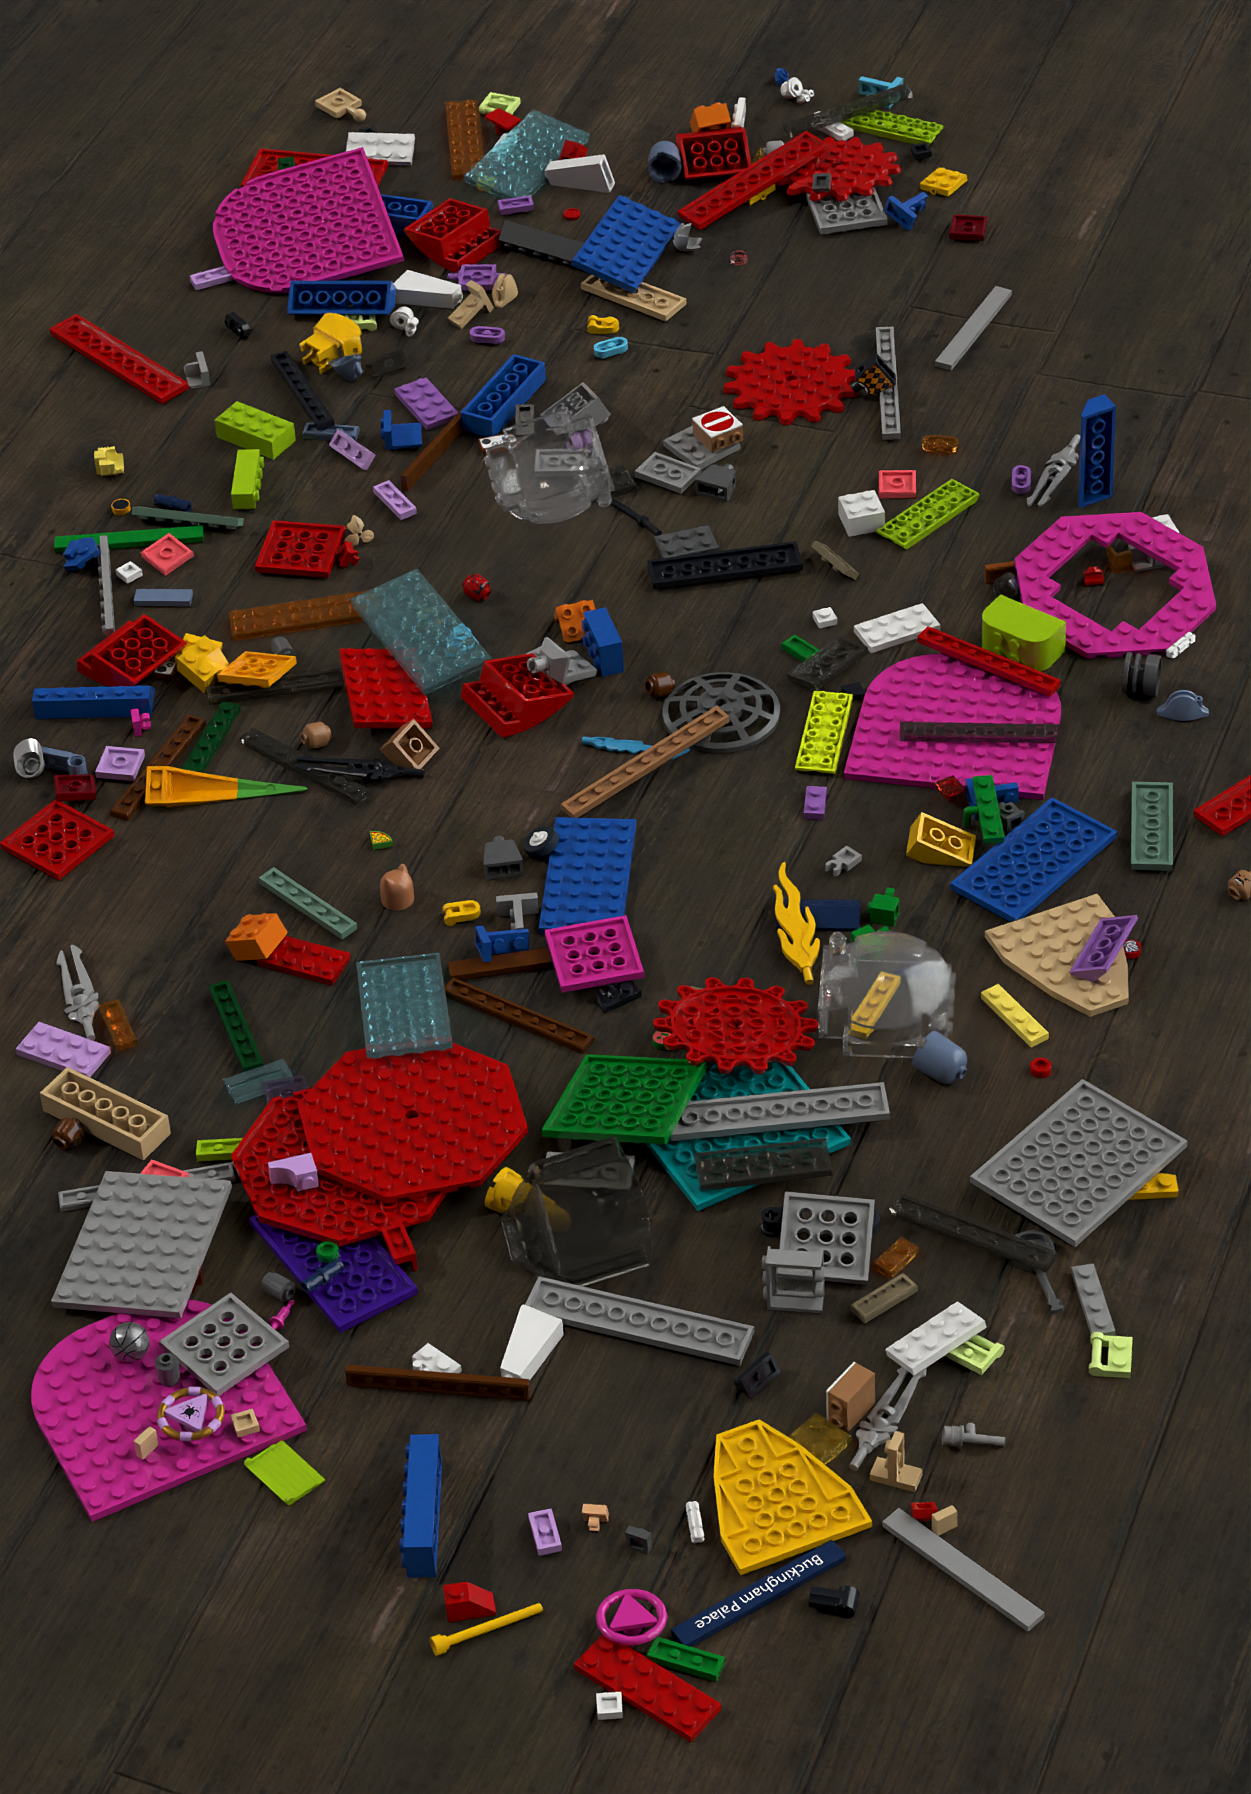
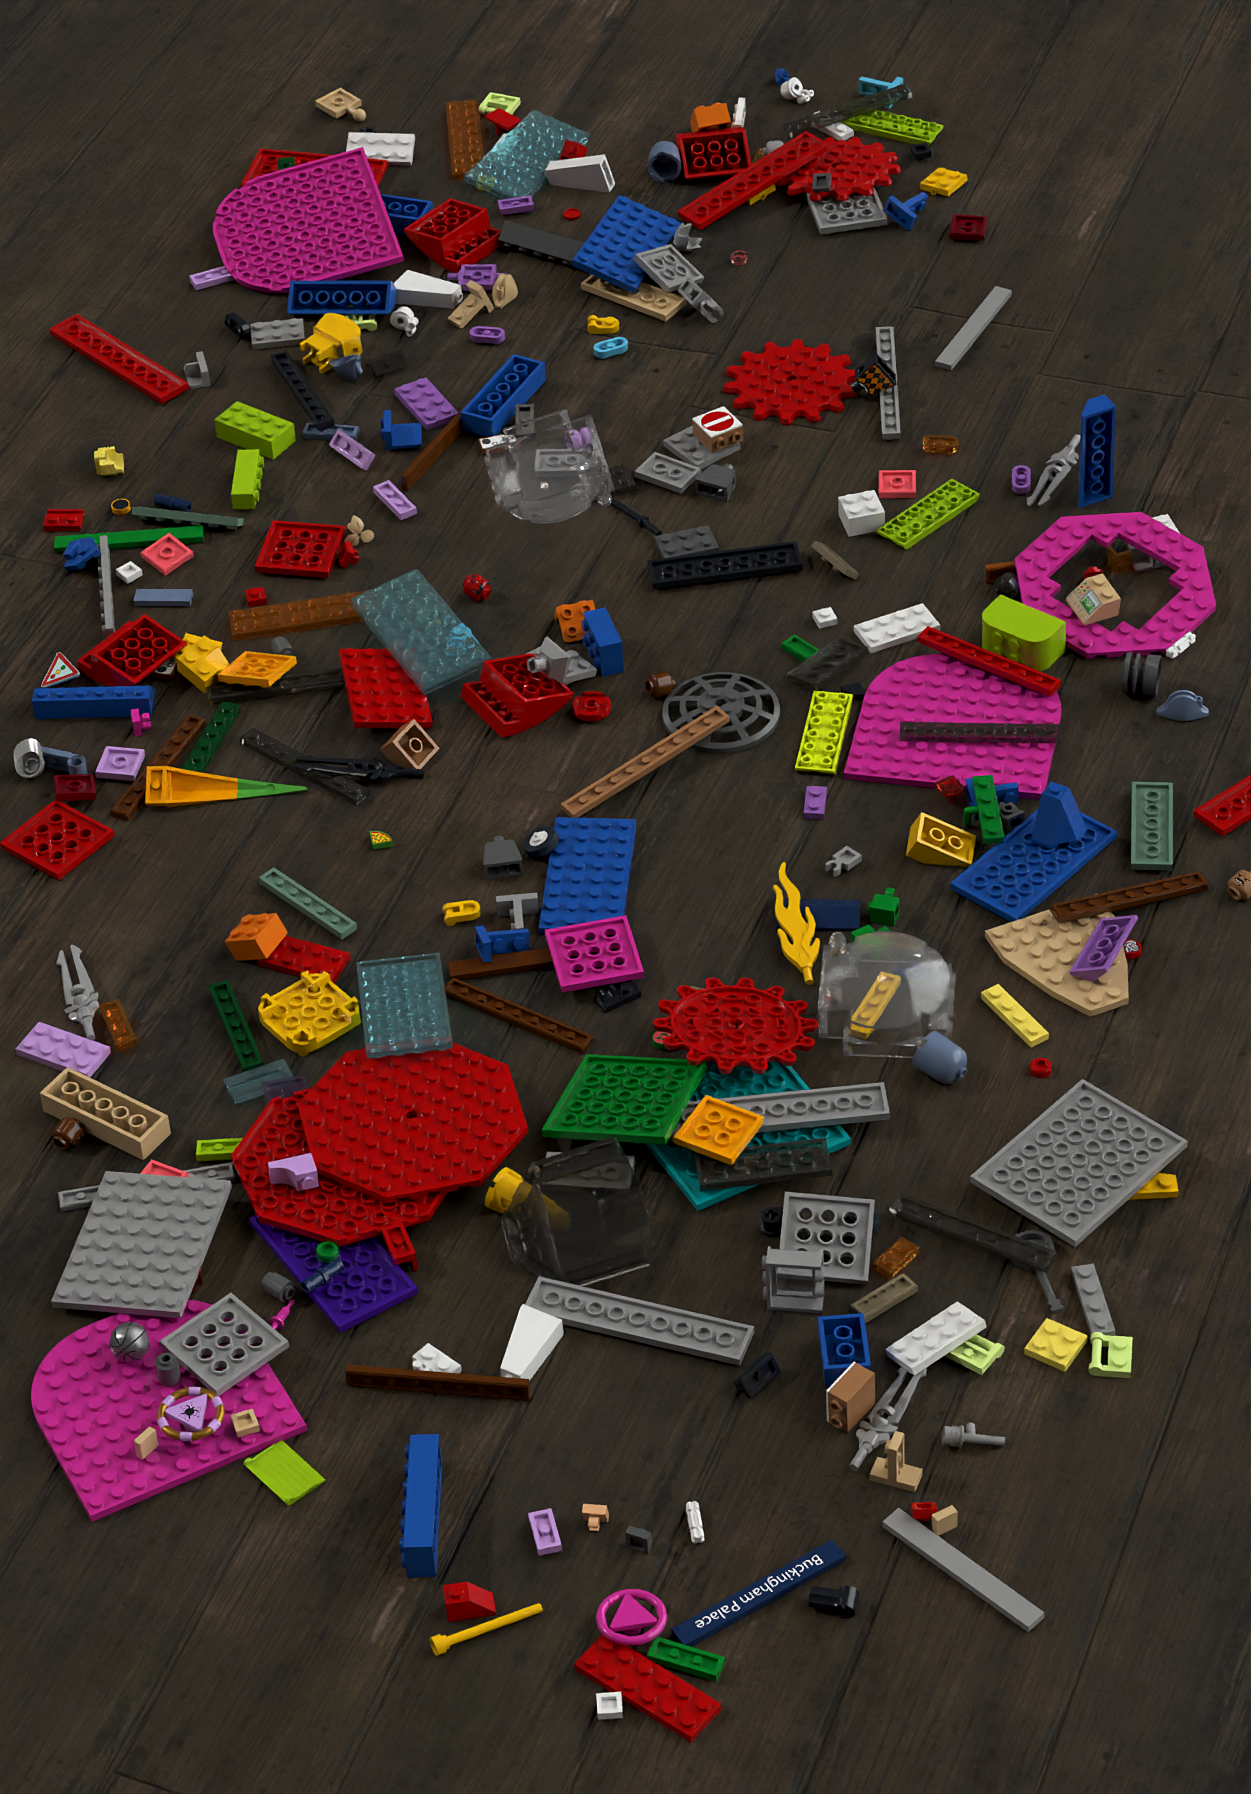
(59, 671): none -> piece
(63, 520): none -> red plate
(256, 597): none -> red plate
(277, 333): none -> light grey plate
(309, 1013): none -> yellow plate
(316, 735): medium nougat head -> none
(397, 889): nougat piece -> none
(580, 403): light grey slope -> none
(591, 706): none -> red plate
(621, 745): dark azure sword -> none
(667, 267): none -> light grey plate
(699, 299): none -> light grey plate
(718, 1129): none -> light orange plate
(778, 1498): yellow piece -> none
(821, 1438): clear yellow plate -> none
(842, 1343): none -> blue brick
(1055, 1344): none -> light yellow plate
(1057, 818): none -> blue slope
(1094, 600): none -> tan slope
(1128, 897): none -> reddish brown tile

